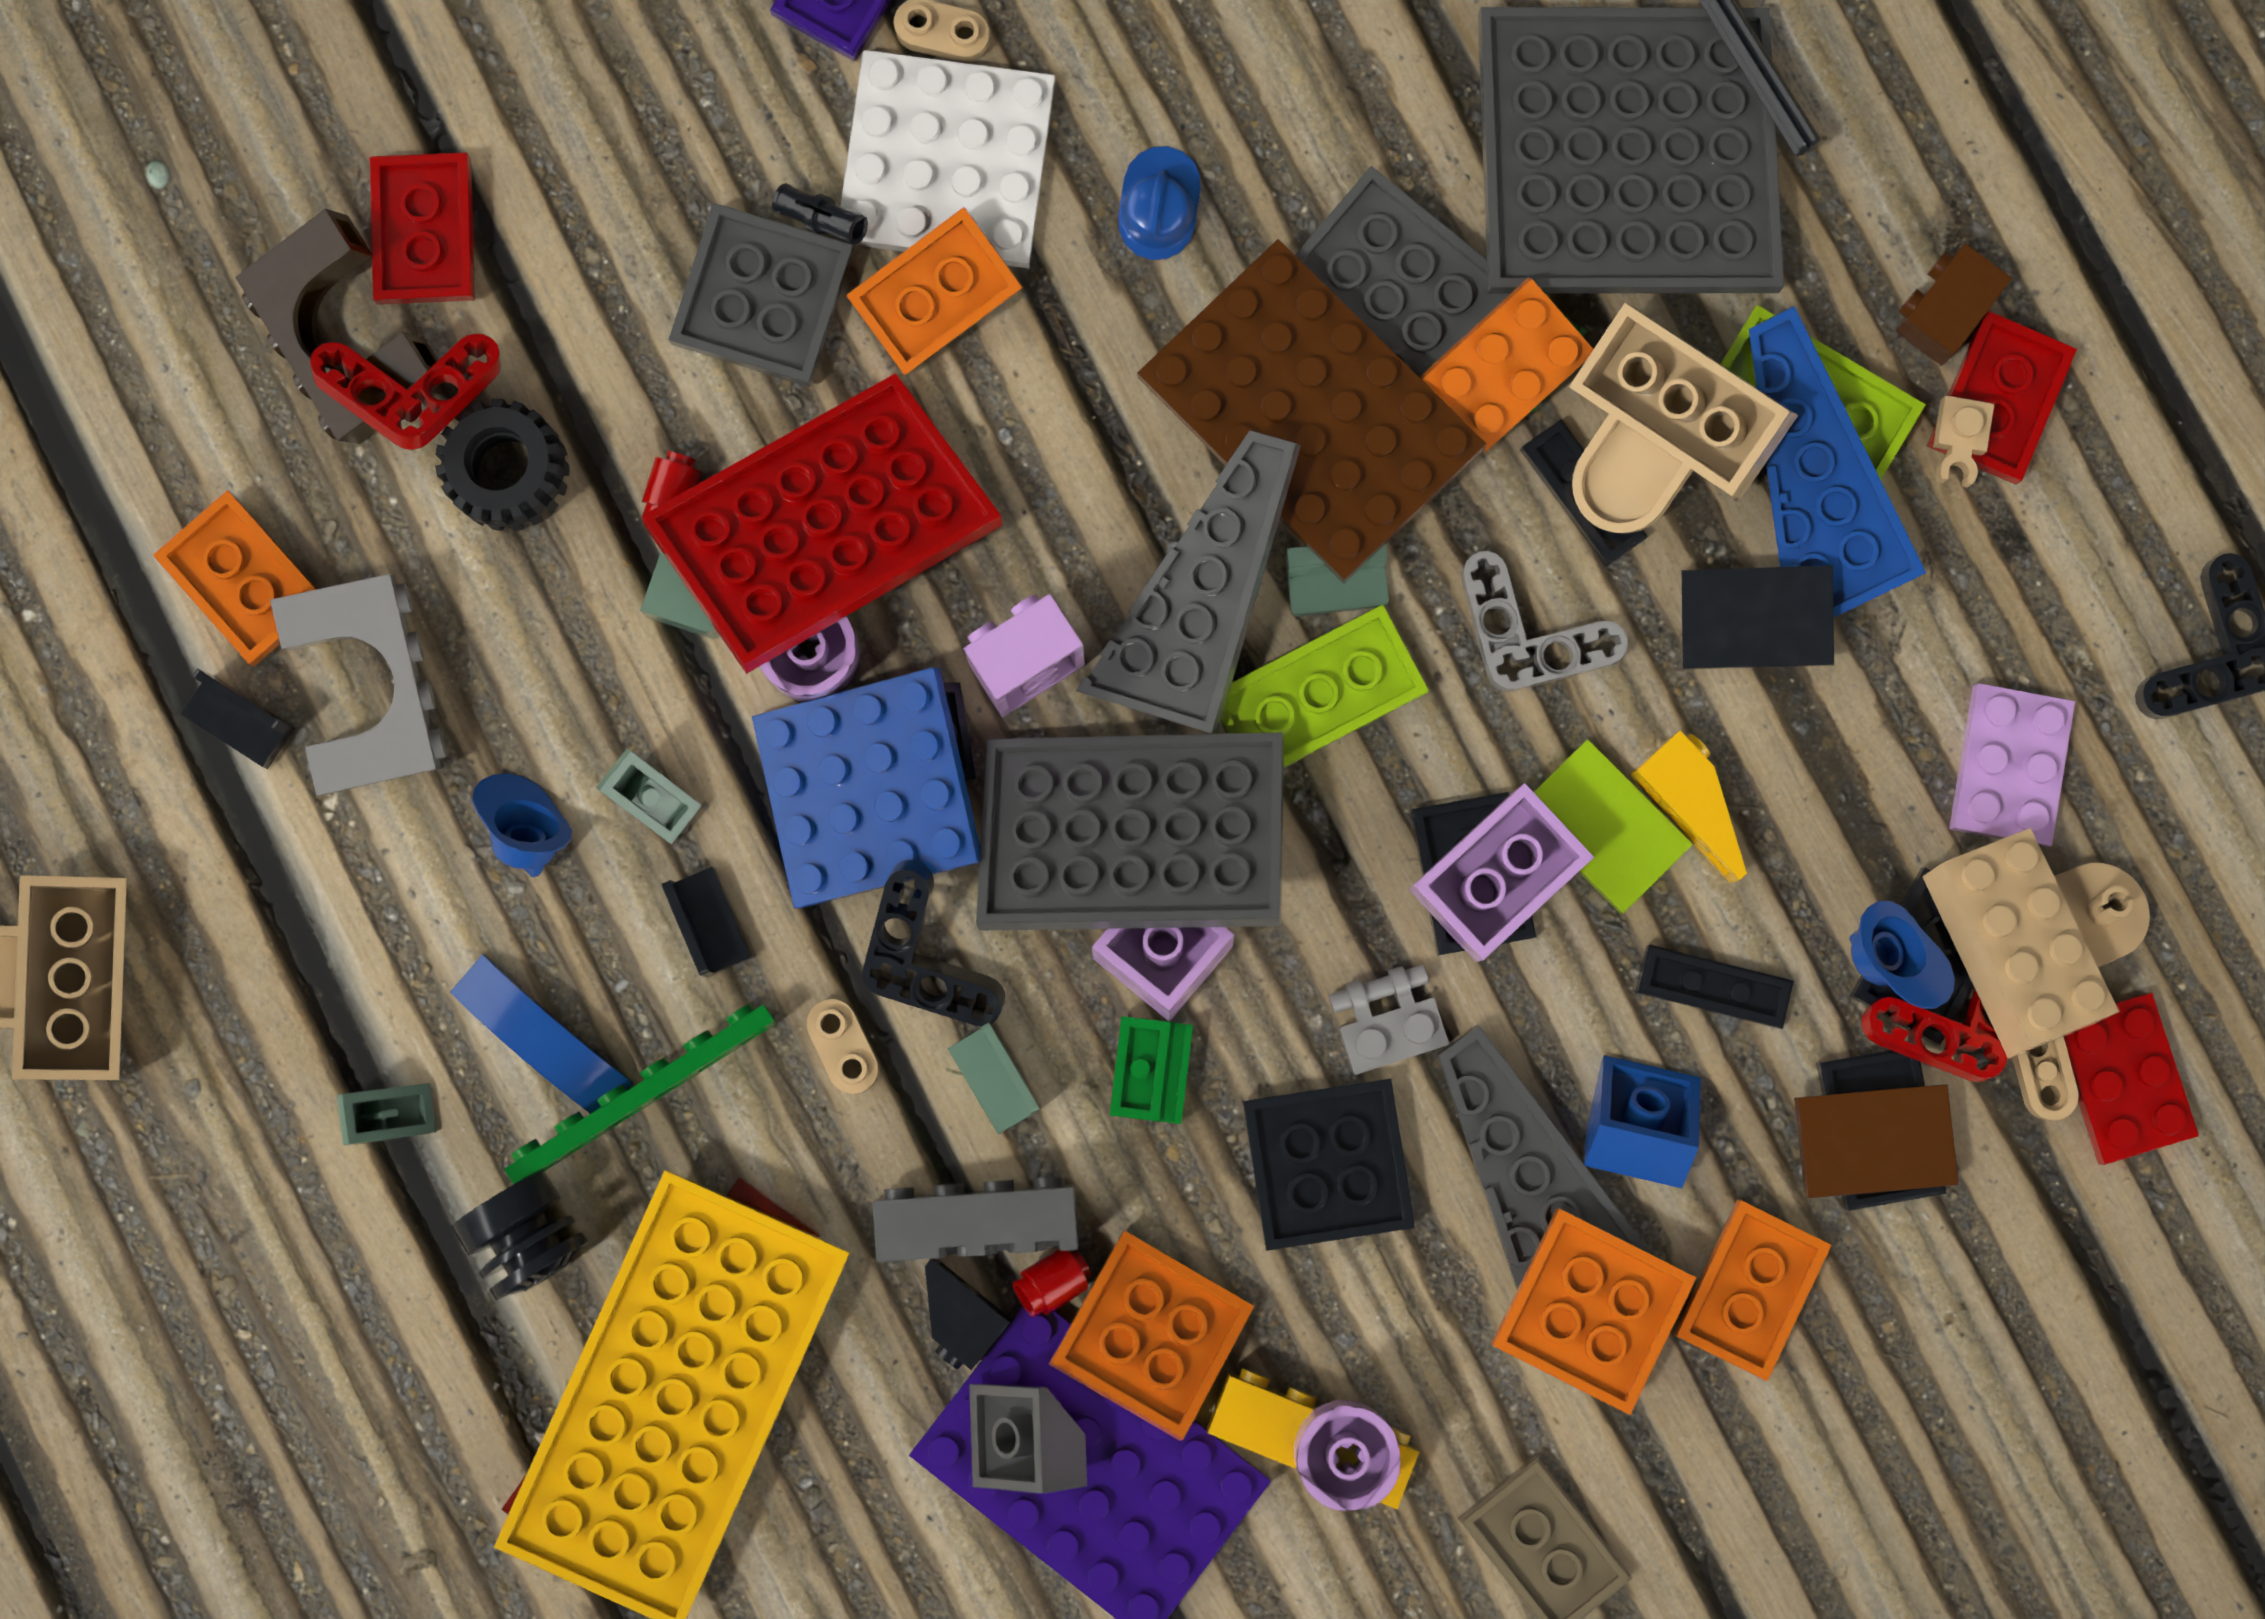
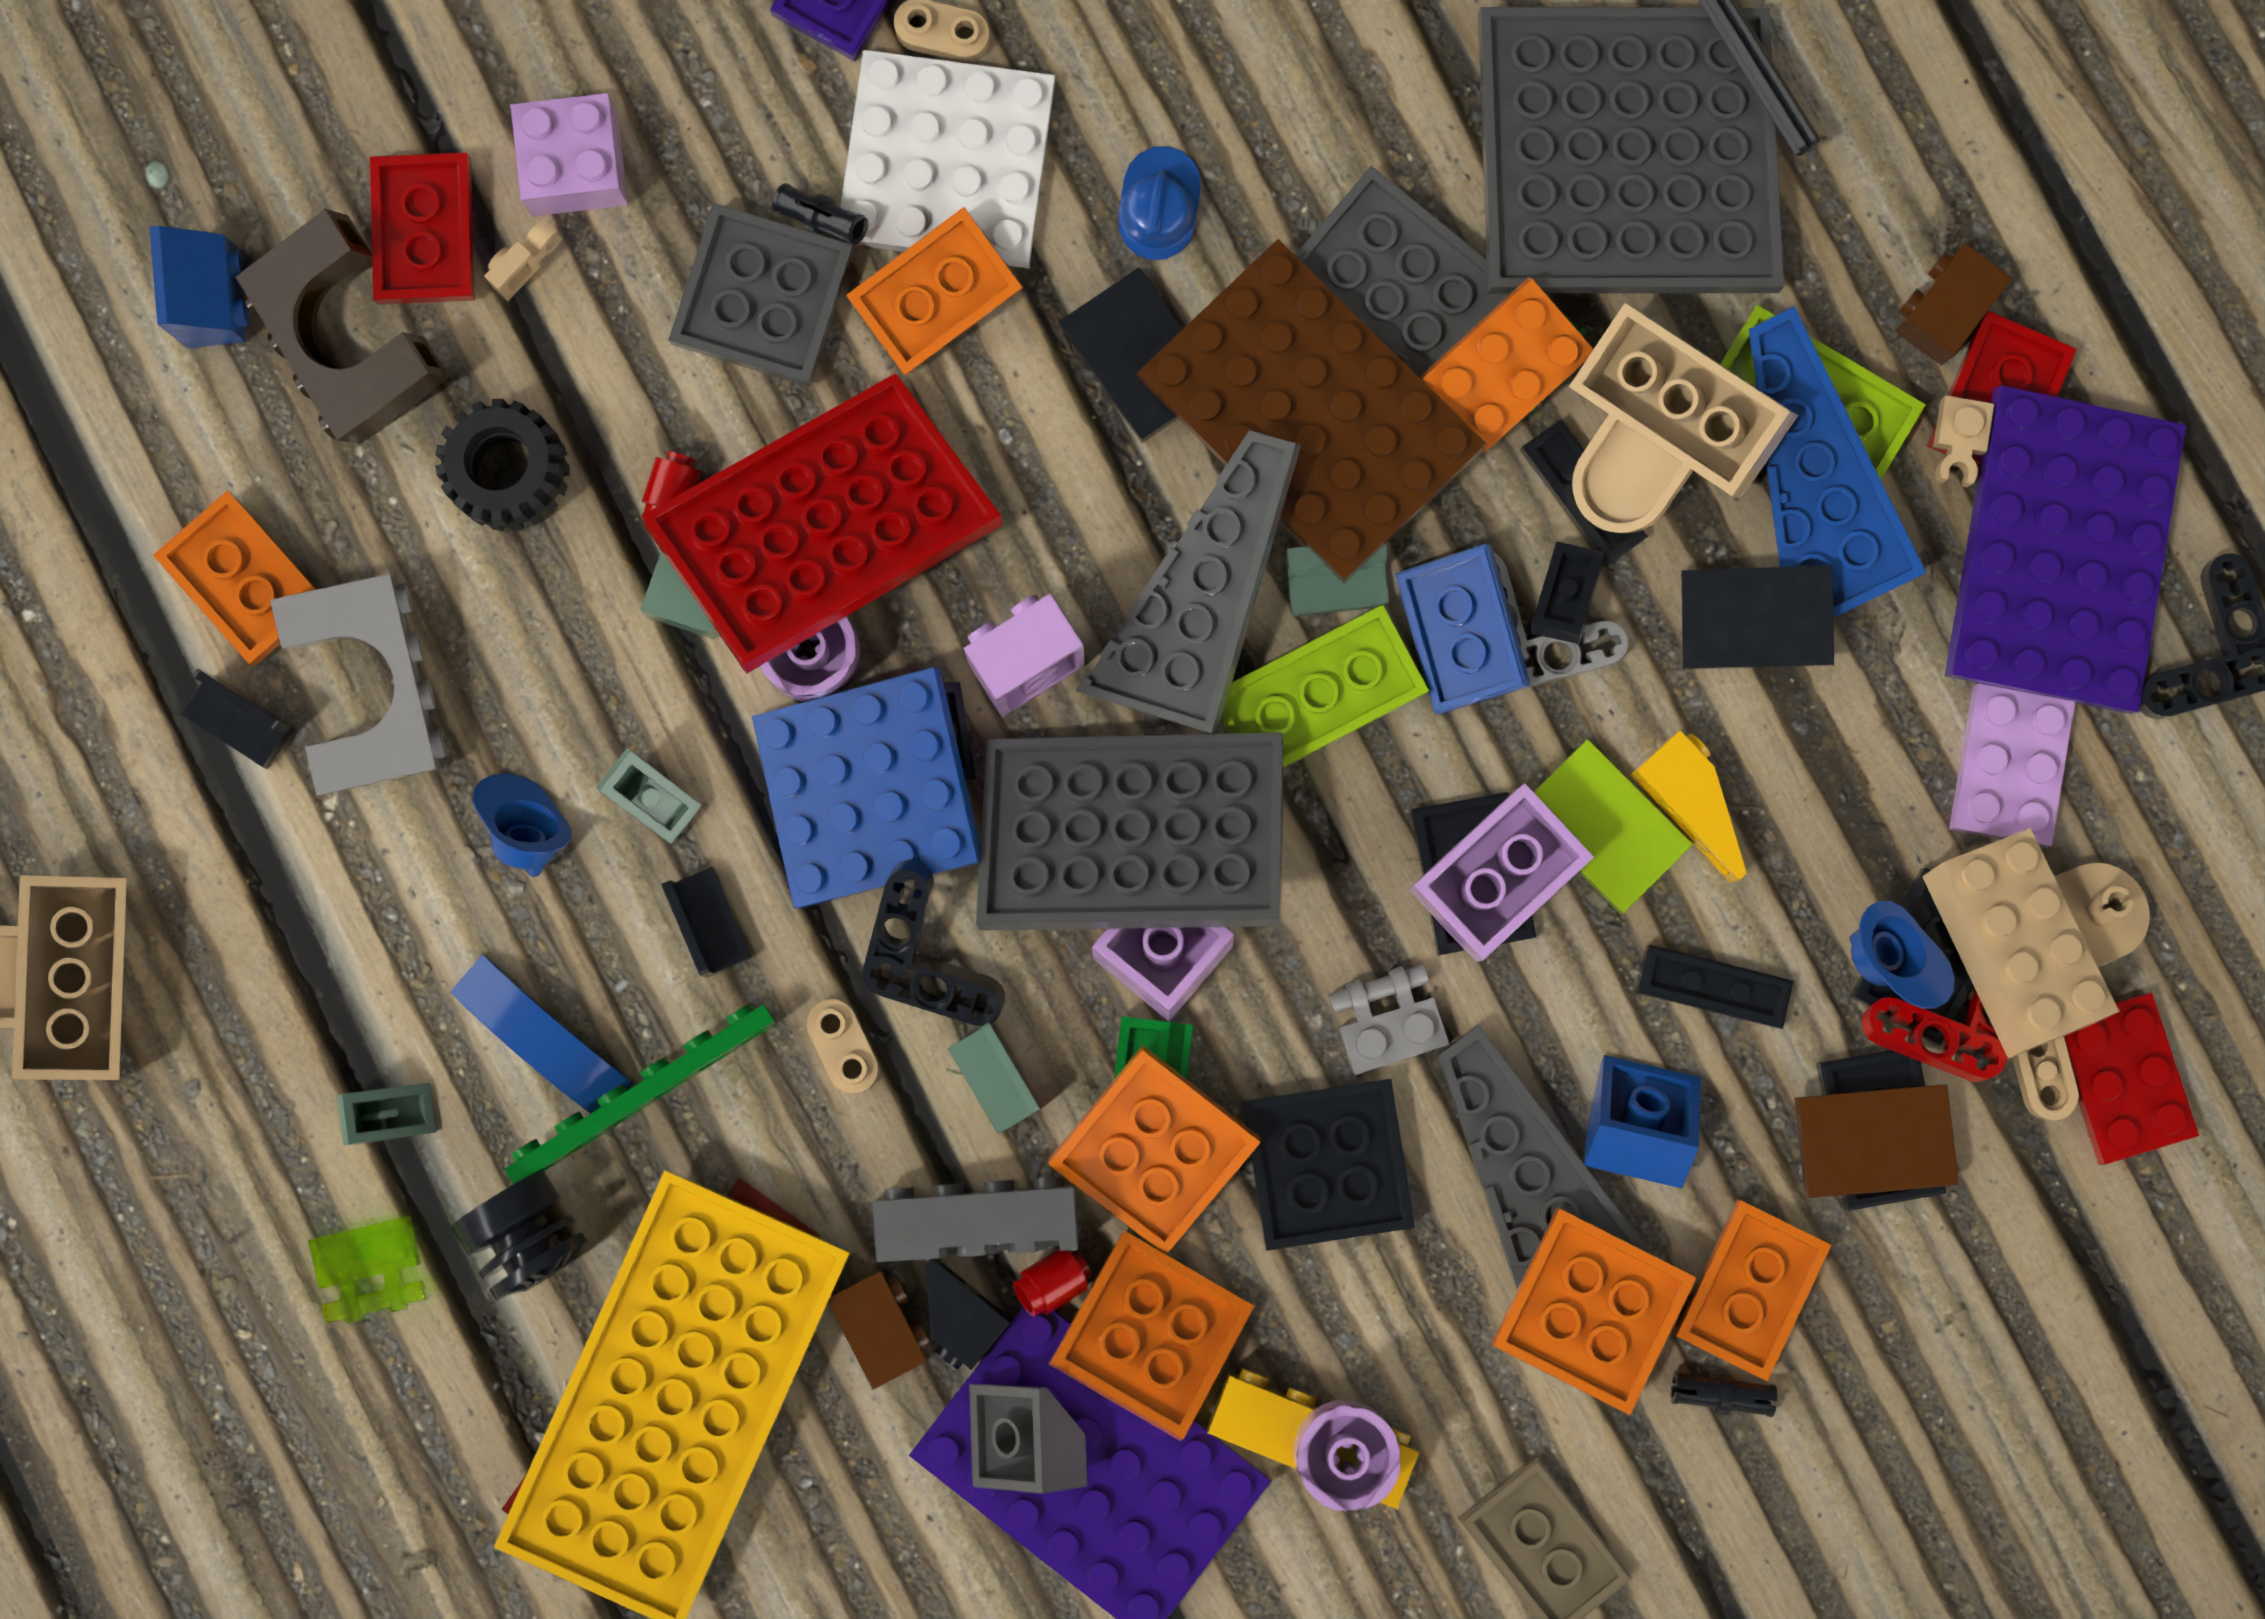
(197, 287): none -> blue slope
(365, 1253): none -> clear neon green plate
(405, 403): red beam -> none
(516, 265): none -> tan plate
(569, 154): none -> lavender brick
(880, 1327): none -> reddish brown brick
(1118, 337): none -> black tile
(1154, 1150): none -> orange plate
(1463, 629): none -> blue tile
(1567, 592): none -> black plate
(1723, 1394): none -> black pin
(2065, 550): none -> dark purple plate

